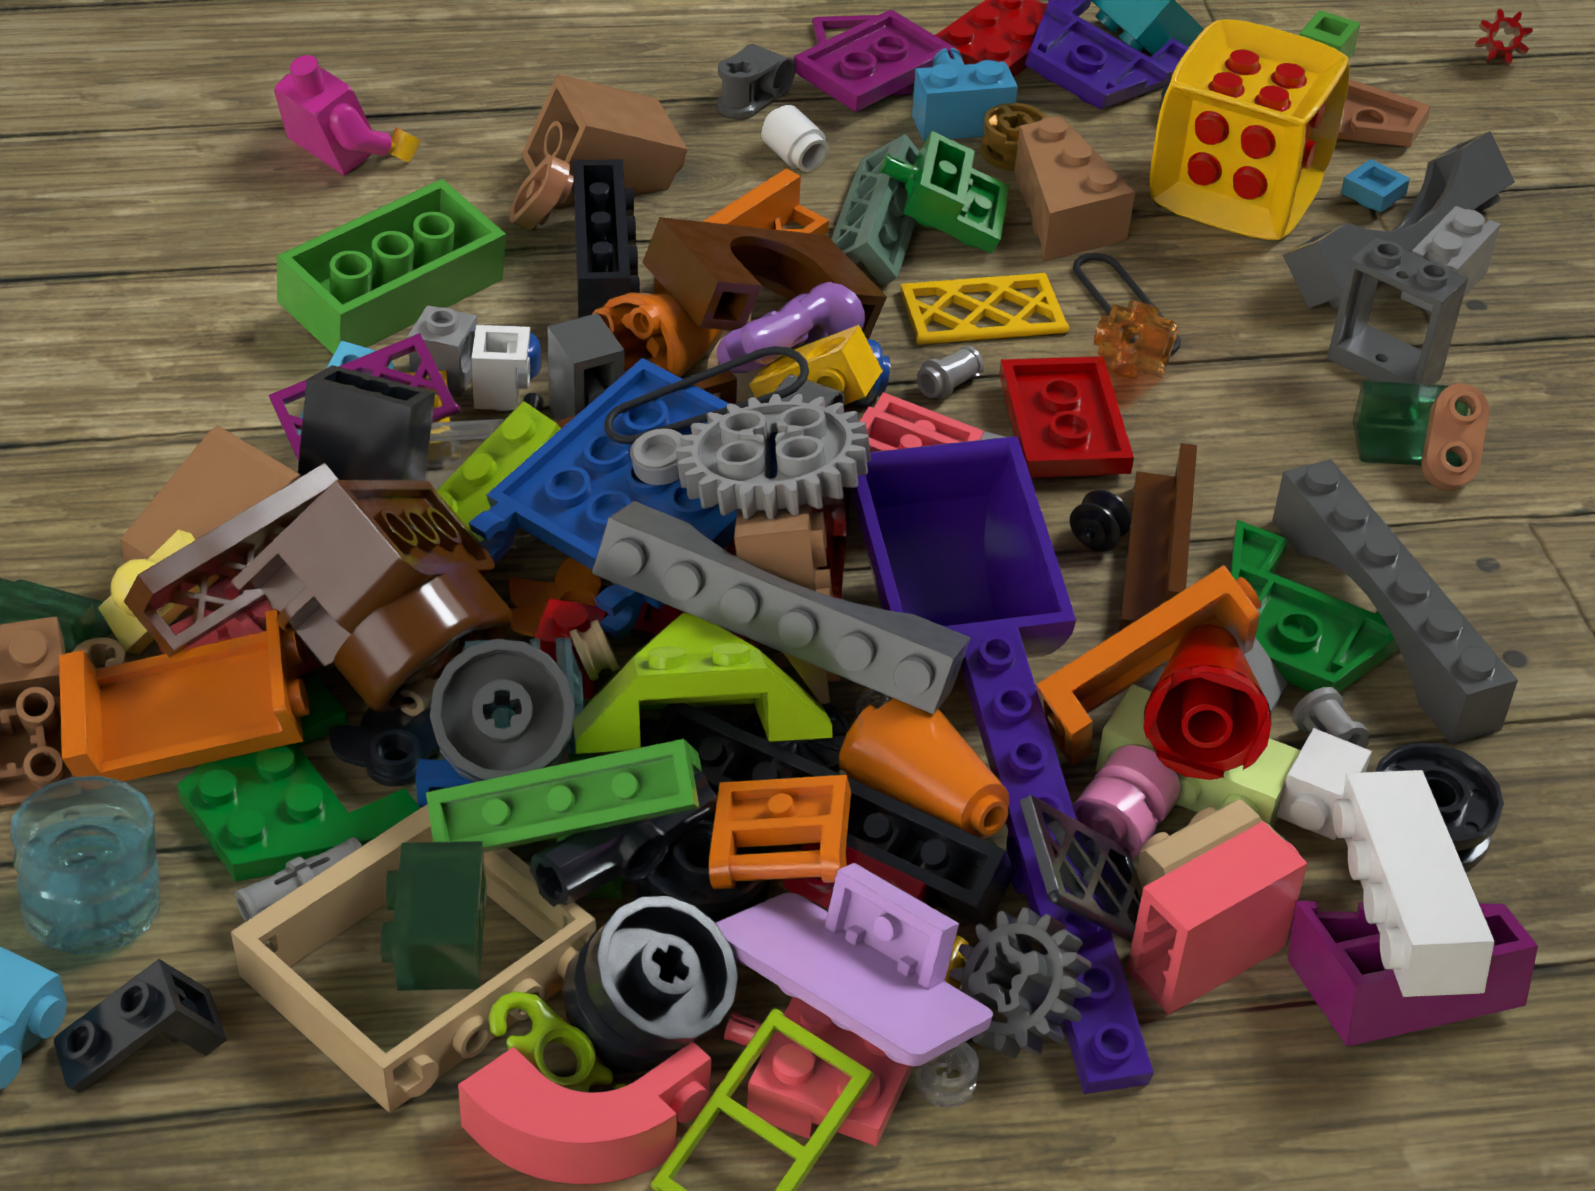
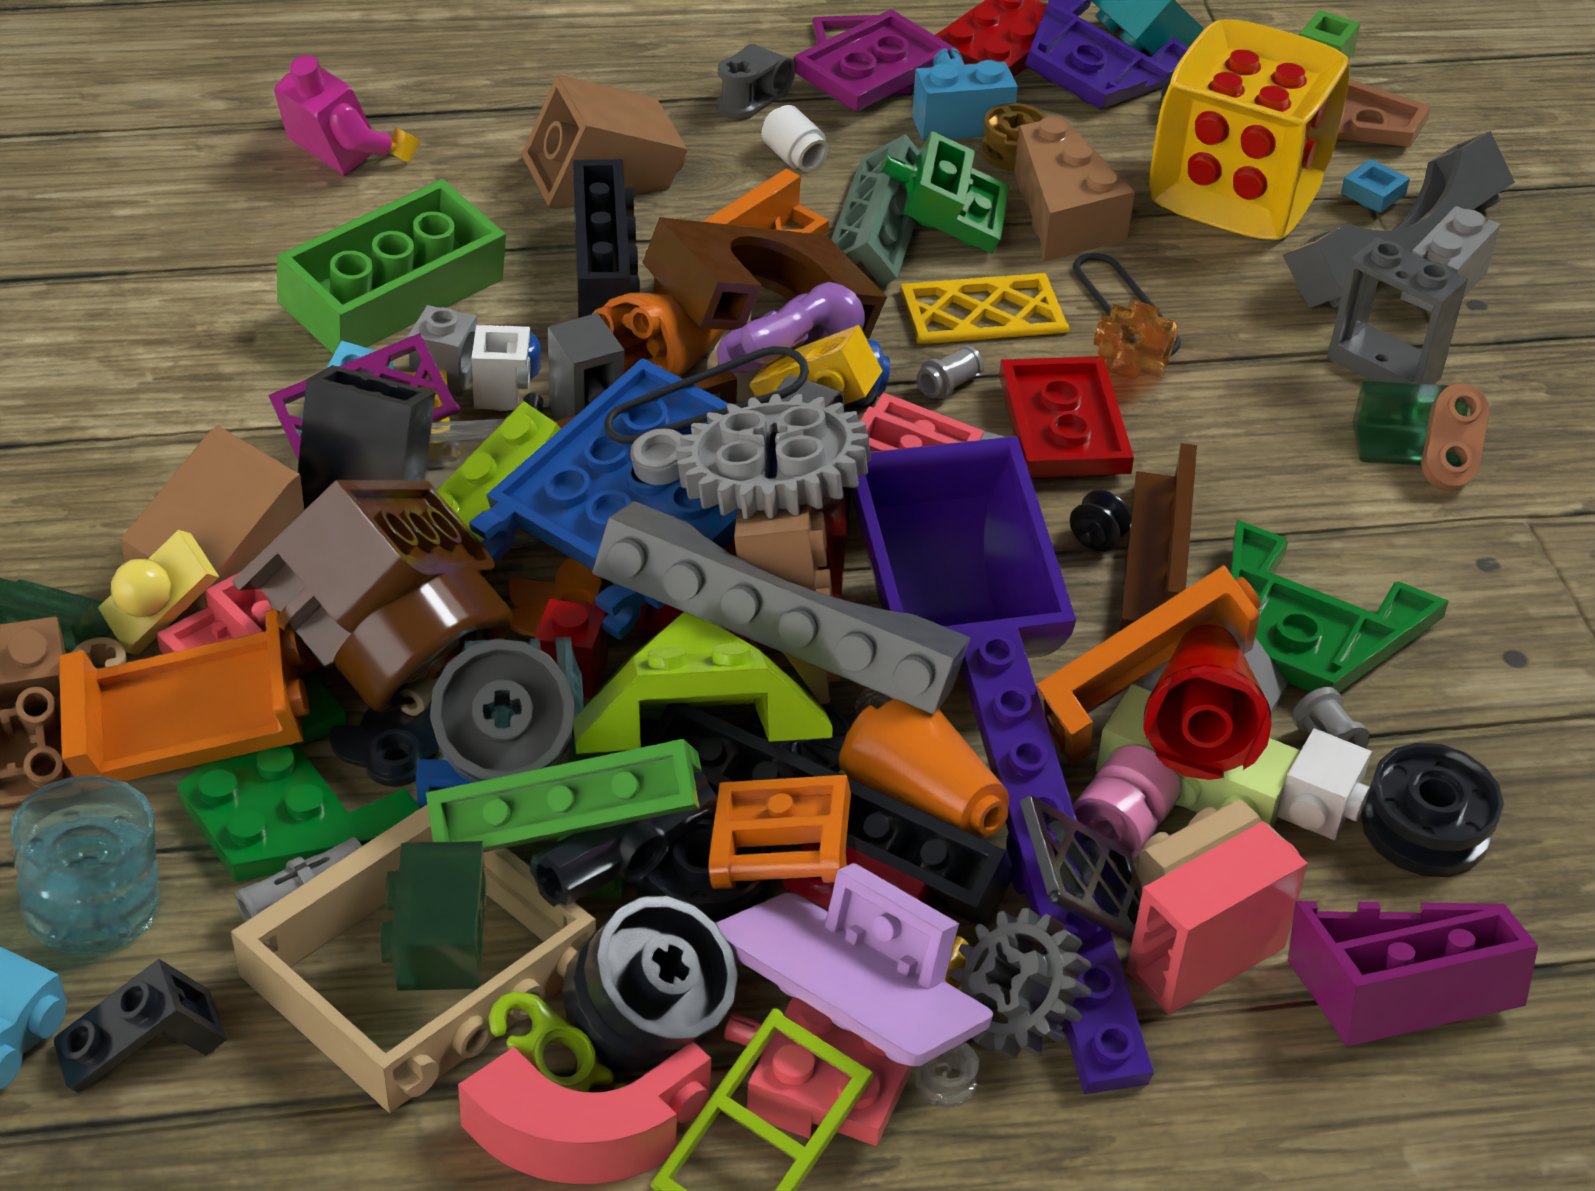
(216, 554): reddish brown fence -> none
(540, 193): nougat plate -> none
(594, 650): tan bush -> none
(1413, 884): white brick -> none
(1450, 664): dark grey arch -> none
(1510, 26): red gear -> none

